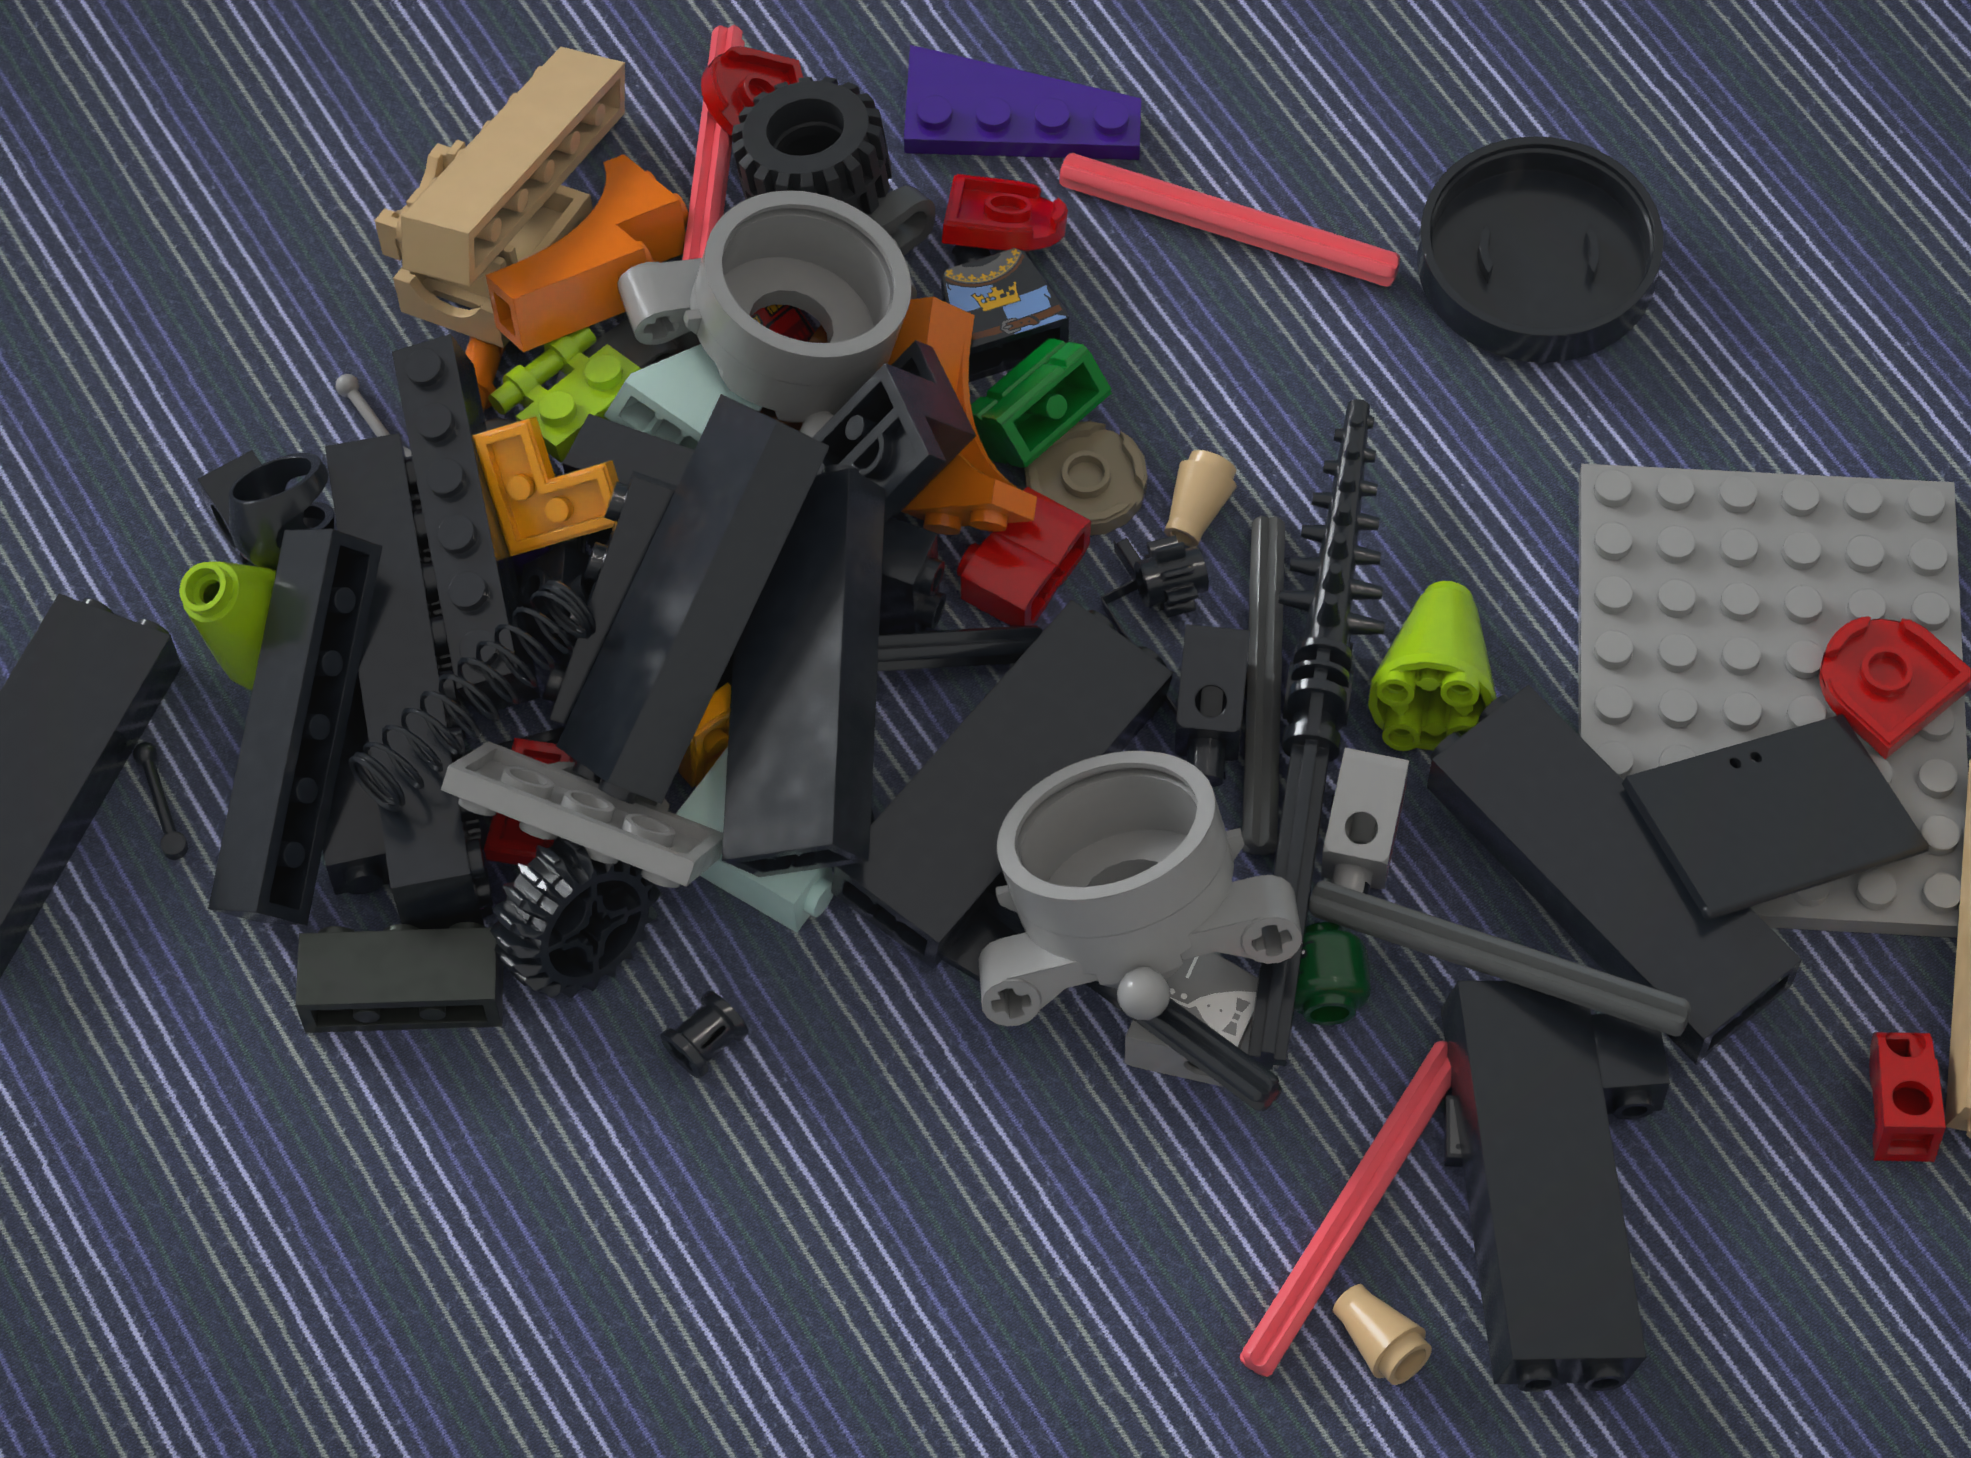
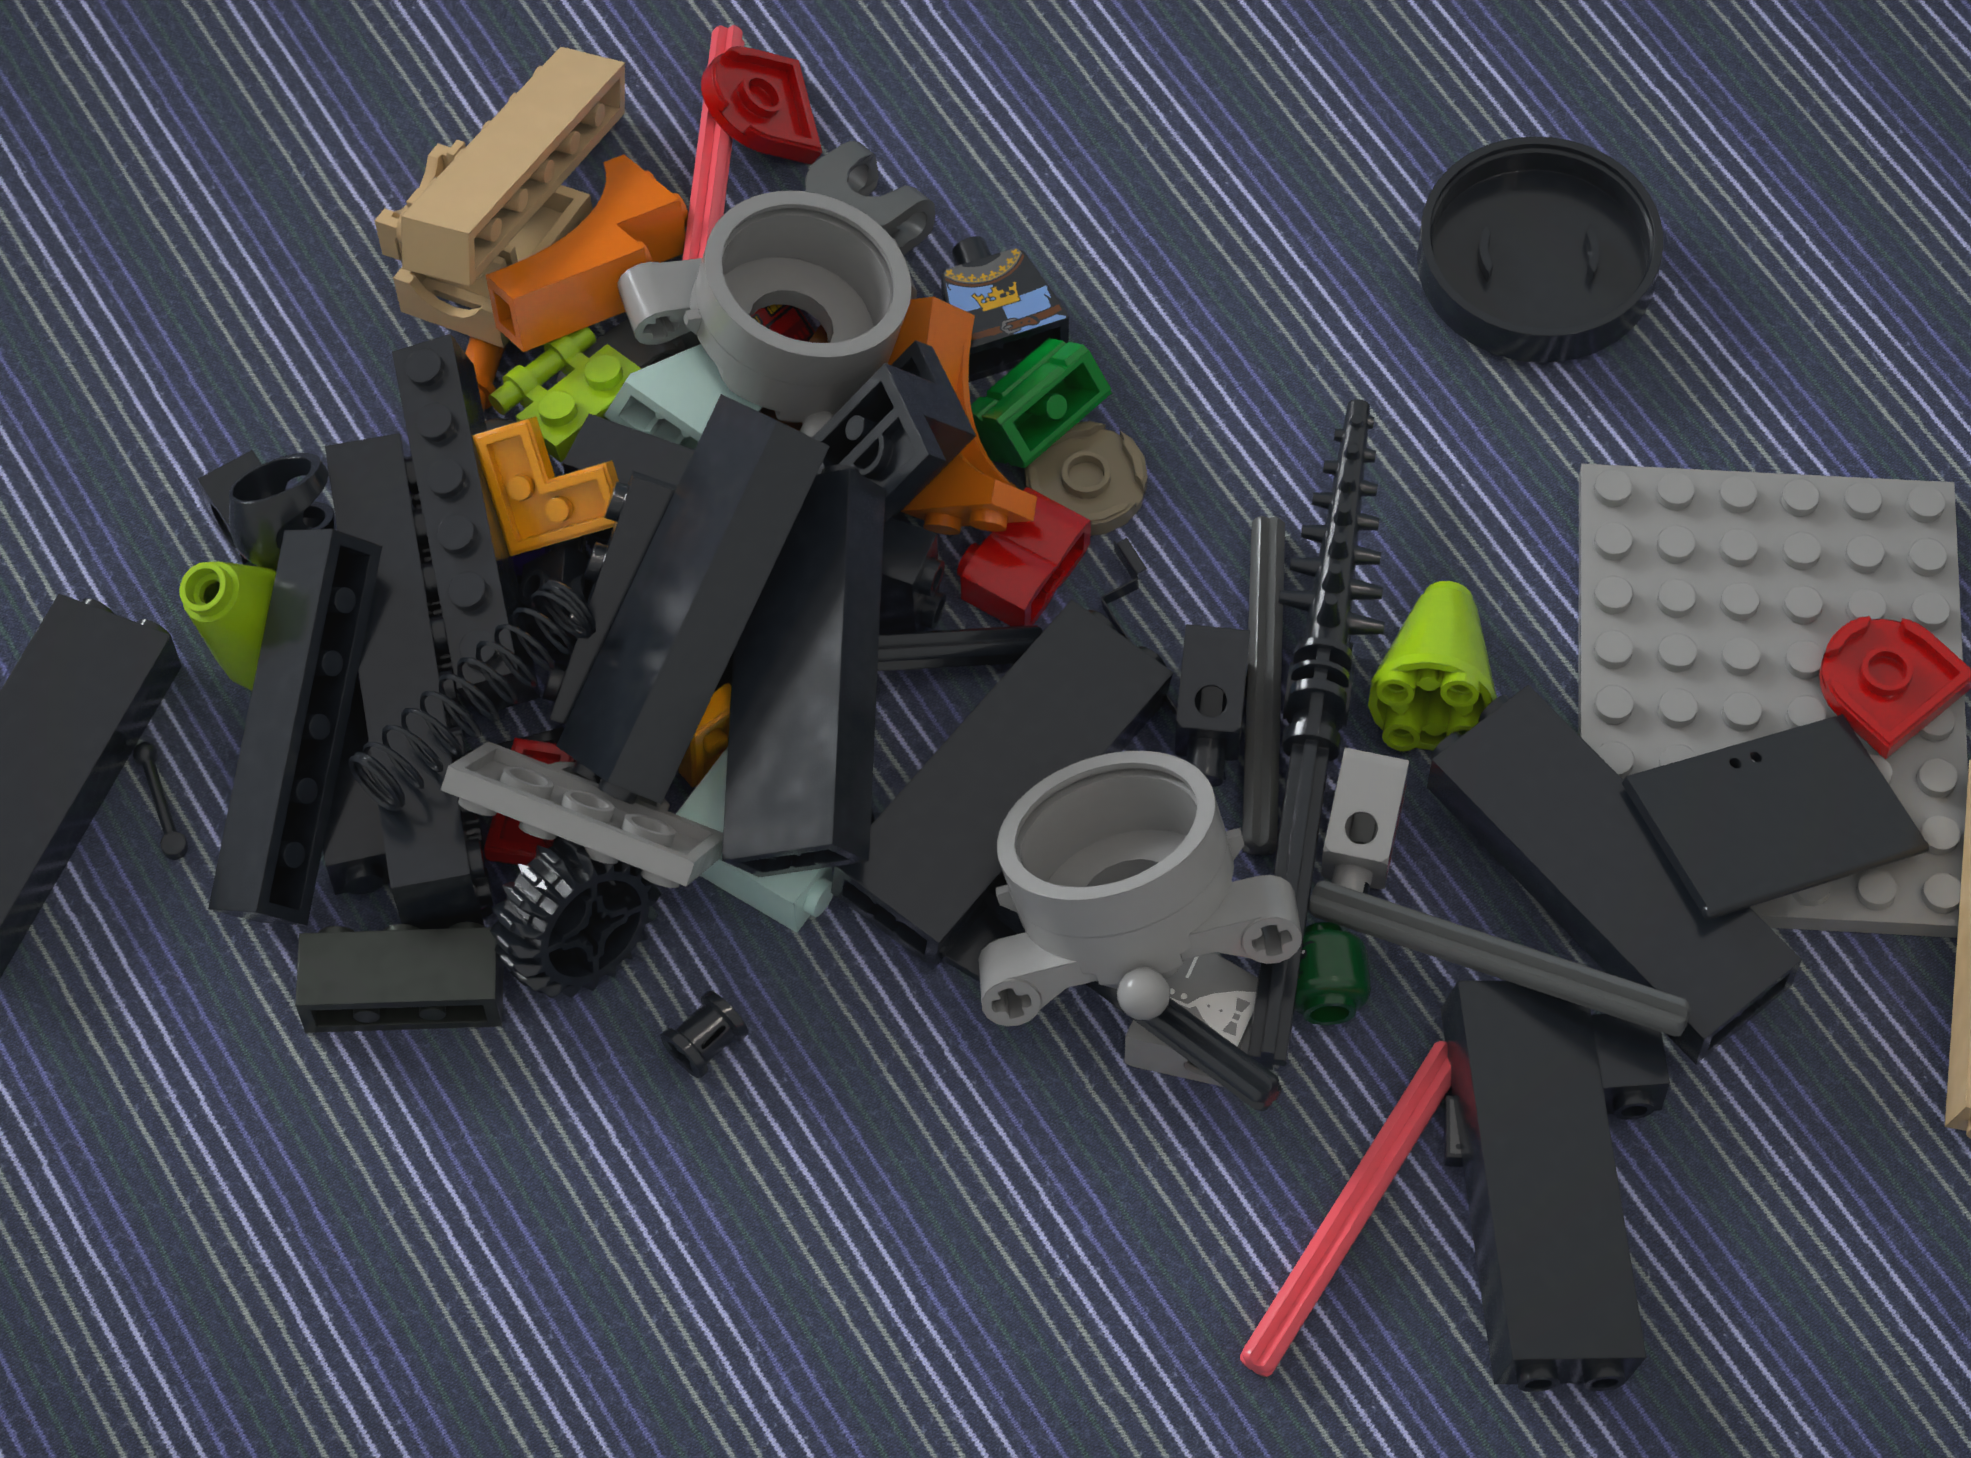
(348, 386): light grey hinge -> none
(815, 142): black tyre -> none
(1001, 215): red tile -> none
(1002, 111): dark purple wing -> none
(1171, 576): black gear -> none
(1199, 494): tan cone -> none
(1229, 219): coral axle -> none
(1386, 1338): tan cone -> none
(1905, 1097): red leg -> none

